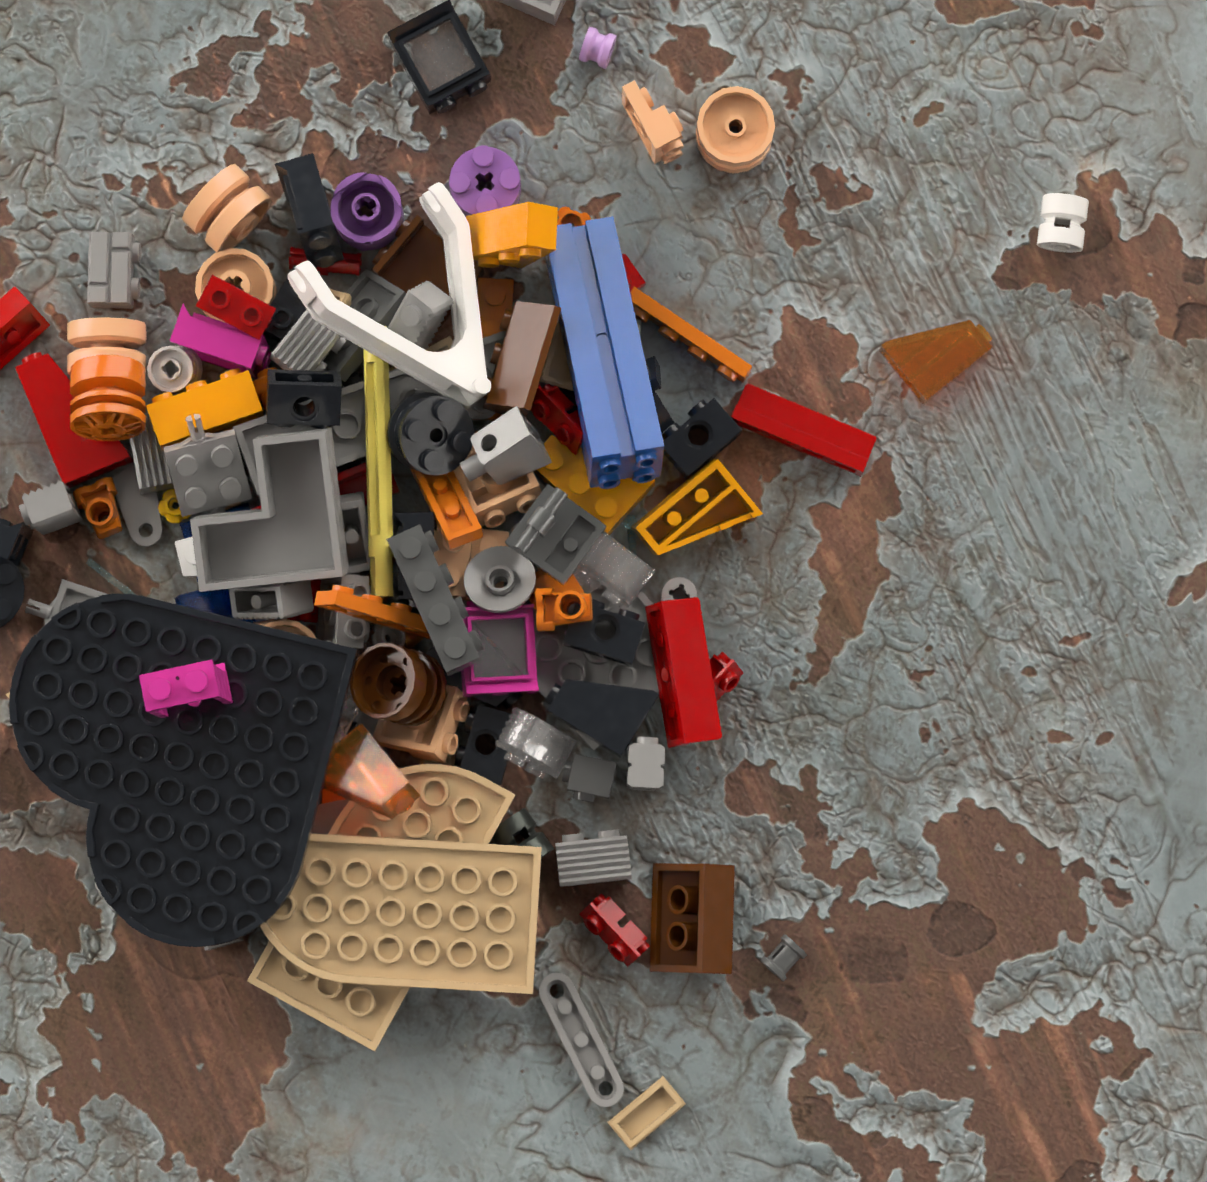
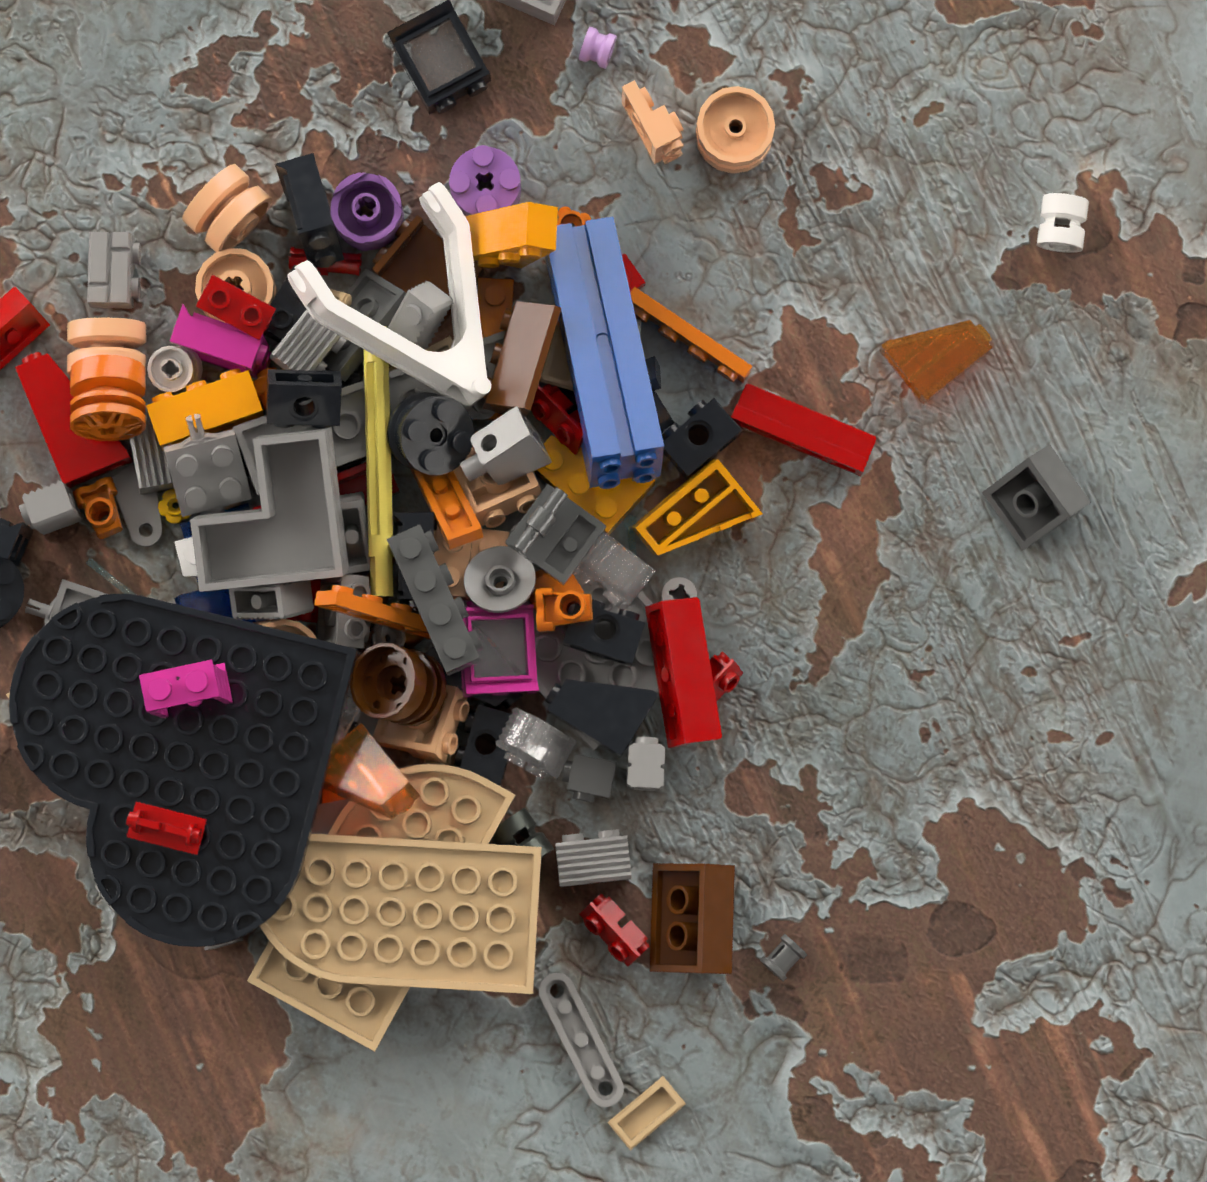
(166, 828): none -> red hinge
(1036, 497): none -> dark grey slope

